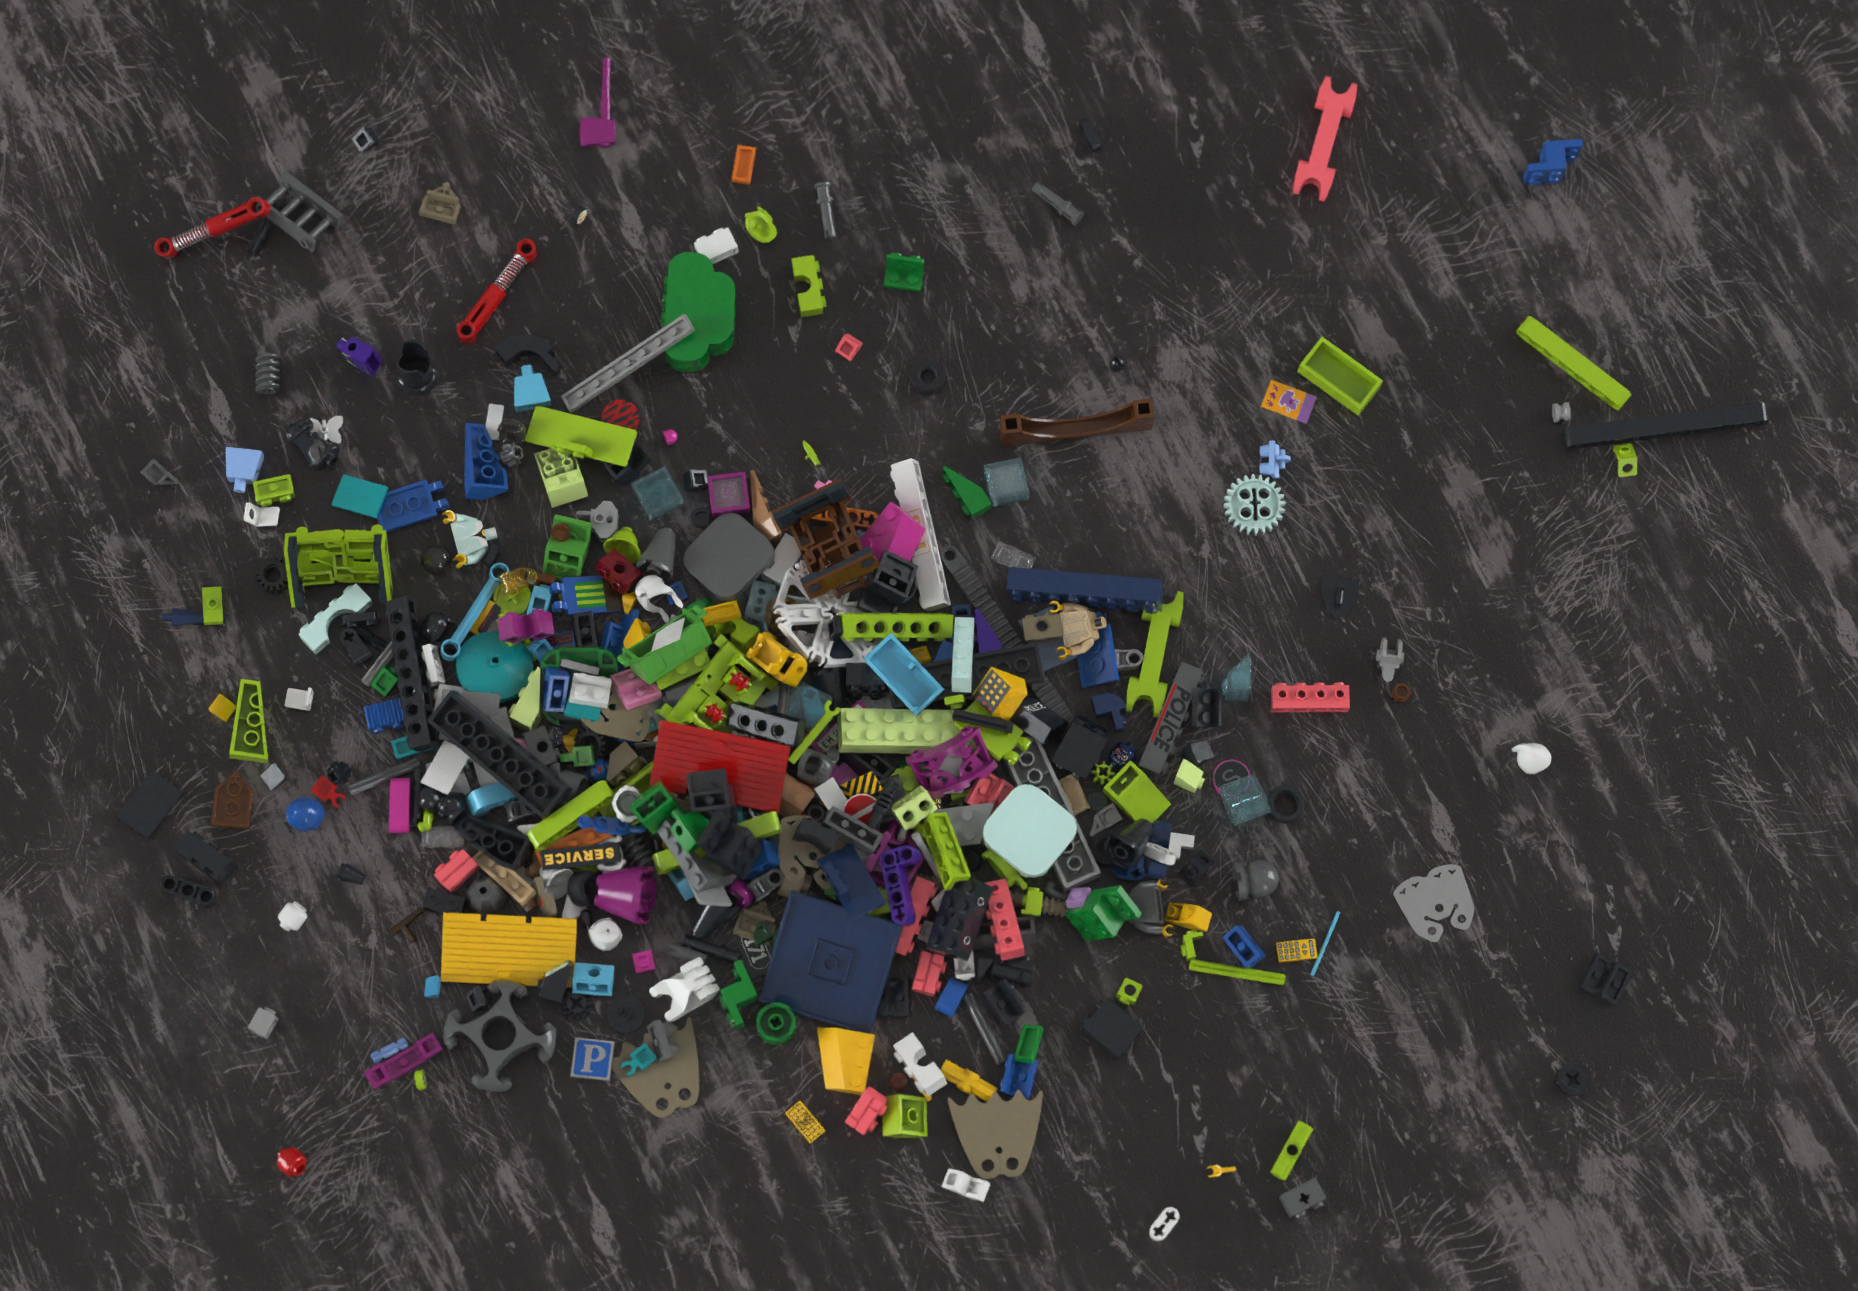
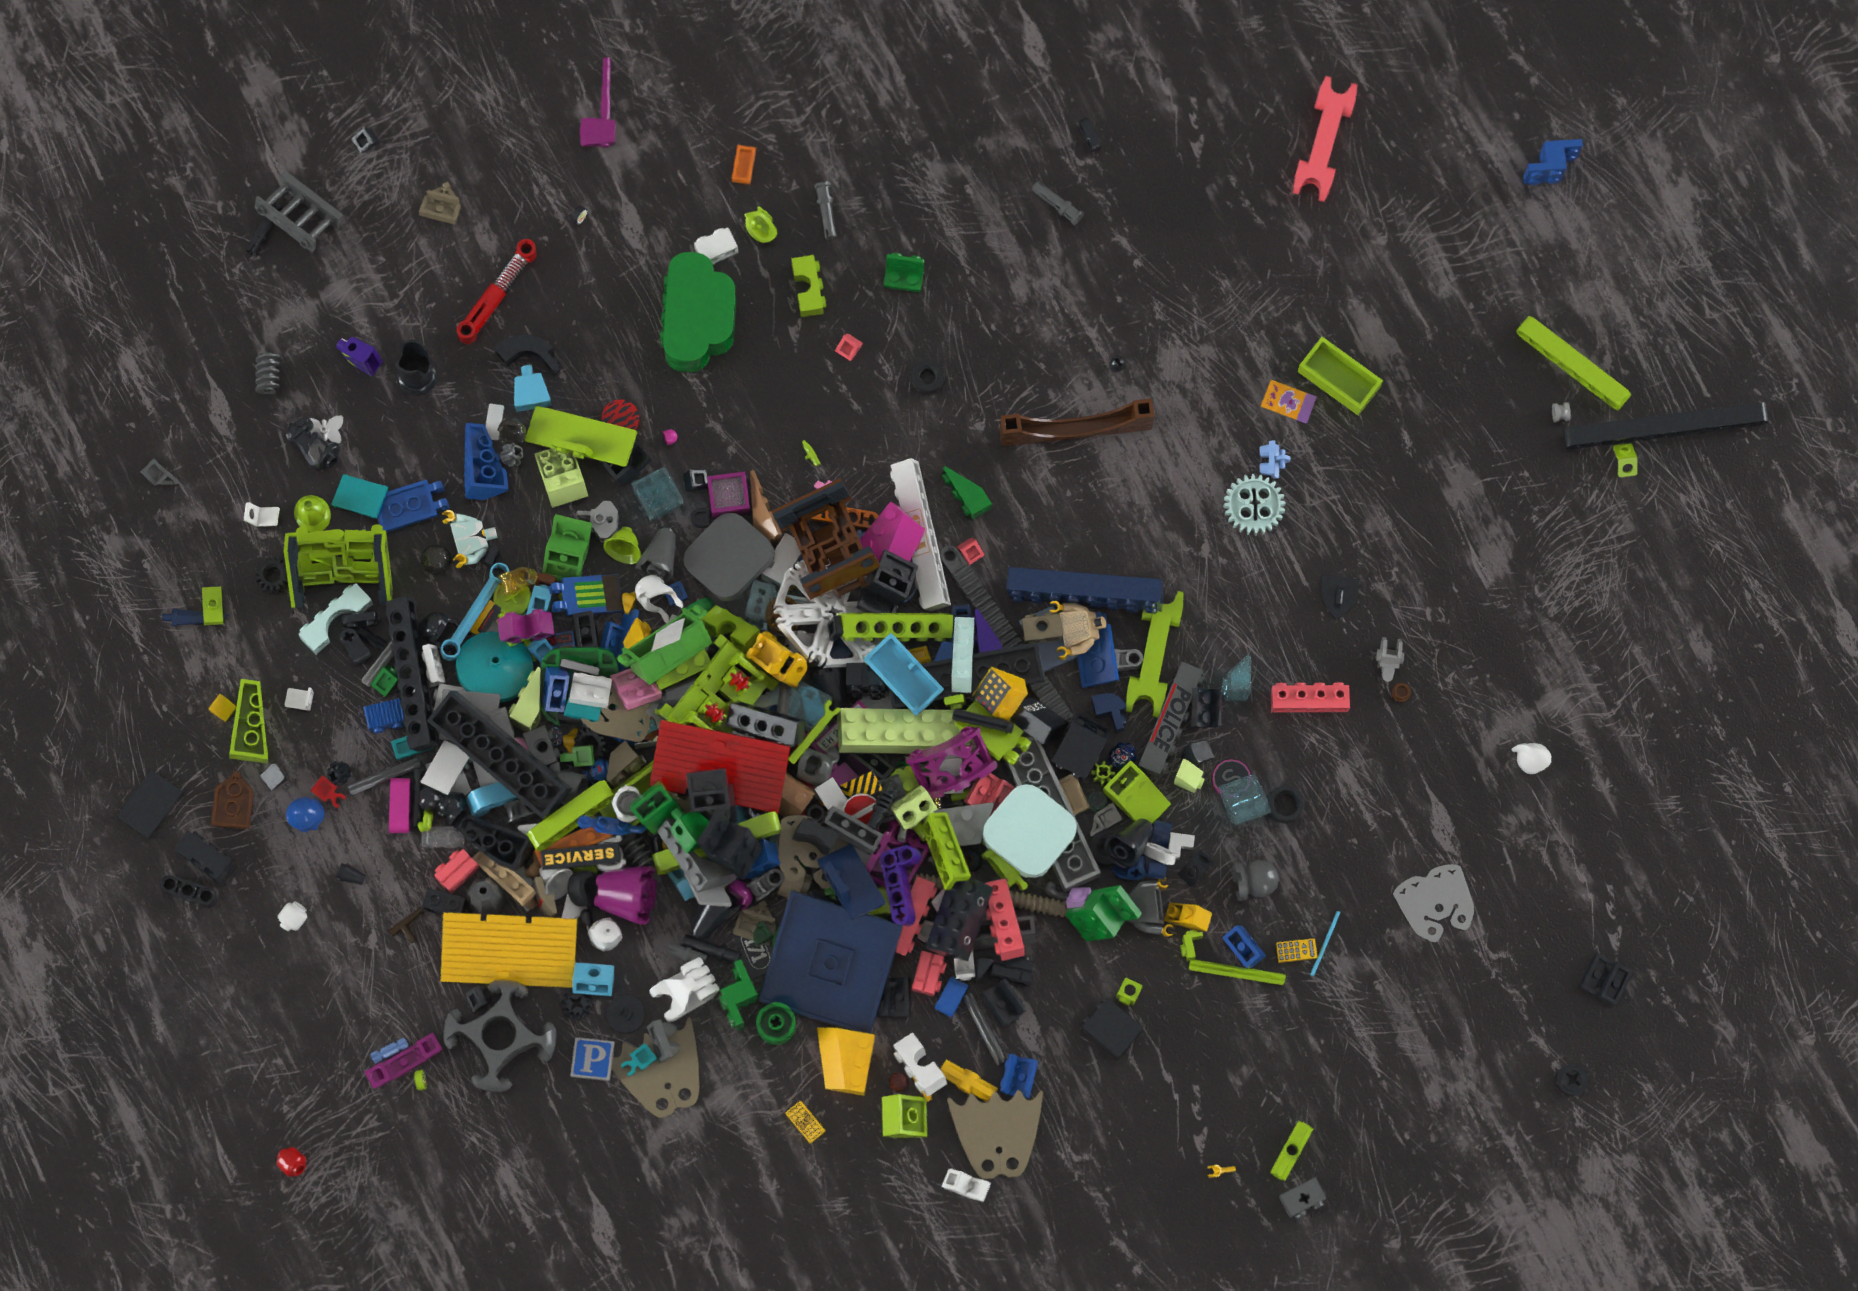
(214, 226): red piece -> none
(243, 467): light blue torso -> none
(263, 1022): light grey brick -> none
(273, 490): lime bracket -> none
(312, 513): none -> lime hat
(432, 987): dark azure slope -> none
(555, 982): black slope -> none
(560, 532): reddish brown plate -> none
(627, 363): light grey tile -> none
(627, 574): dark red brick -> none
(643, 961): dark pink tile -> none
(721, 613): yellow tile -> none
(867, 1110): coral brick -> none
(926, 853): light grey bar -> none
(970, 550): none -> coral slope
(1006, 482): piece -> none
(1012, 556): clear slope -> none
(1028, 1044): green tile -> none
(1032, 902): lime brick -> none
(1160, 1221): white beam -> none

